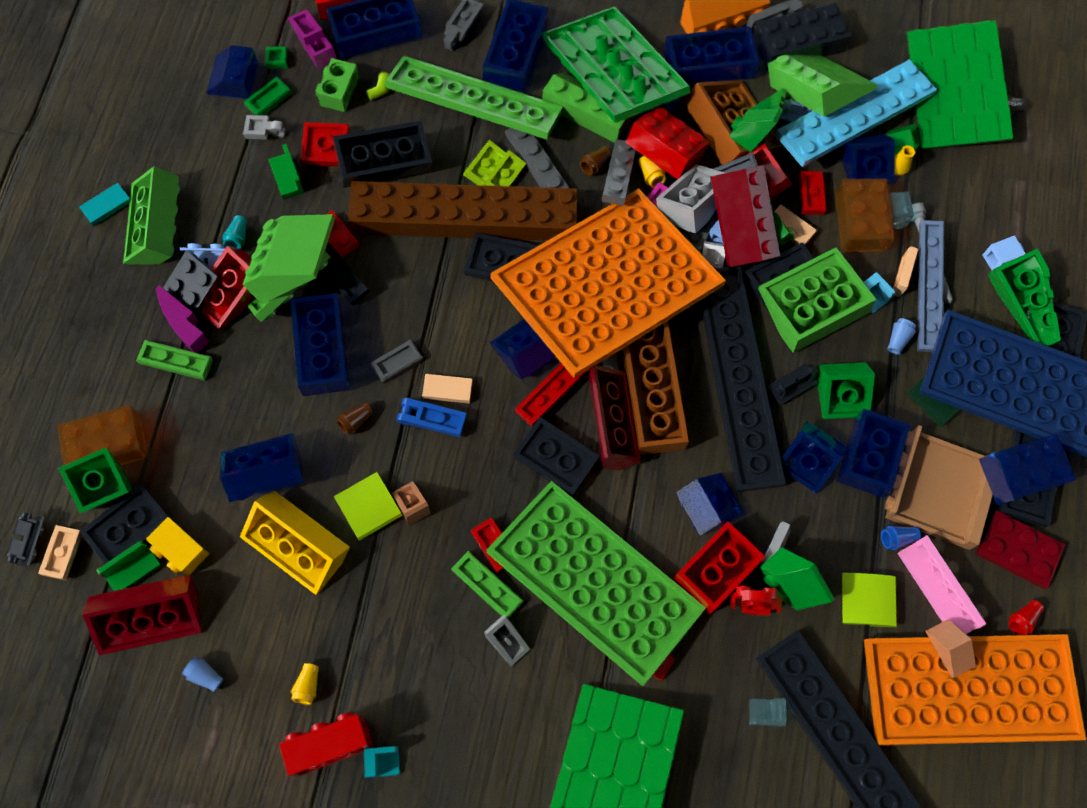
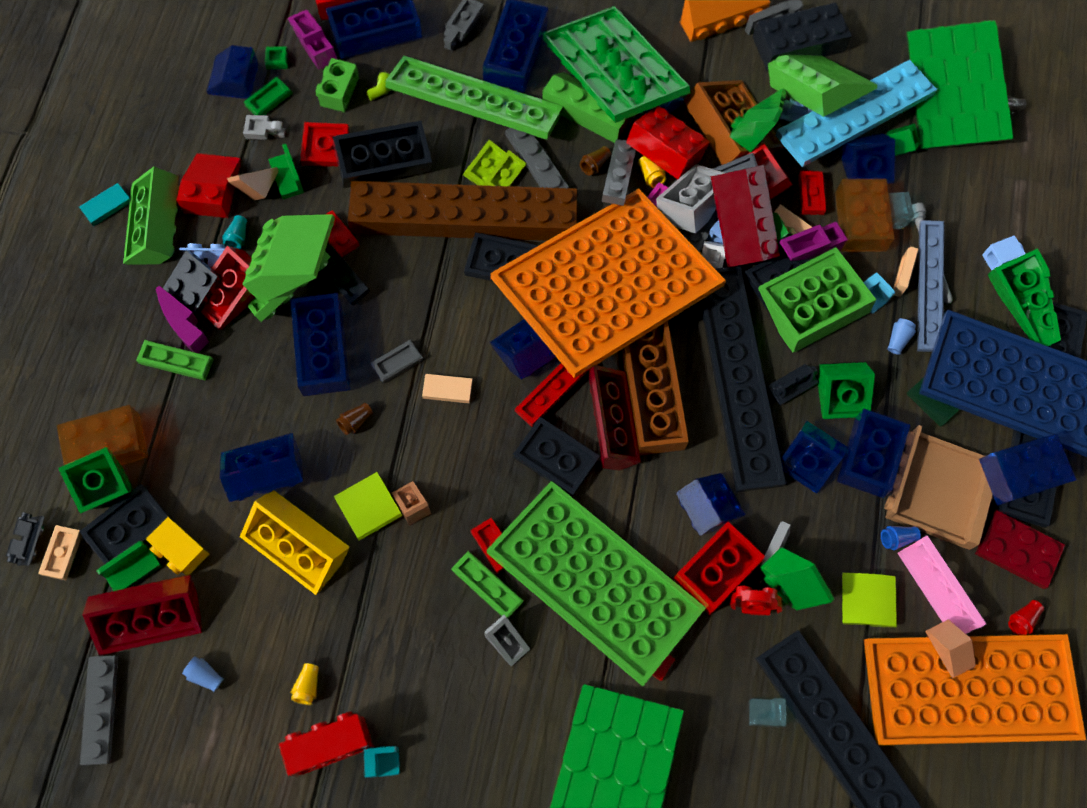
(99, 710): none -> dark grey plate
(206, 187): none -> red slope
(255, 184): none -> nougat slope
(432, 417): blue plate -> none
(713, 55): clear blue brick -> none
(814, 242): none -> magenta slope
(903, 160): yellow cone -> none

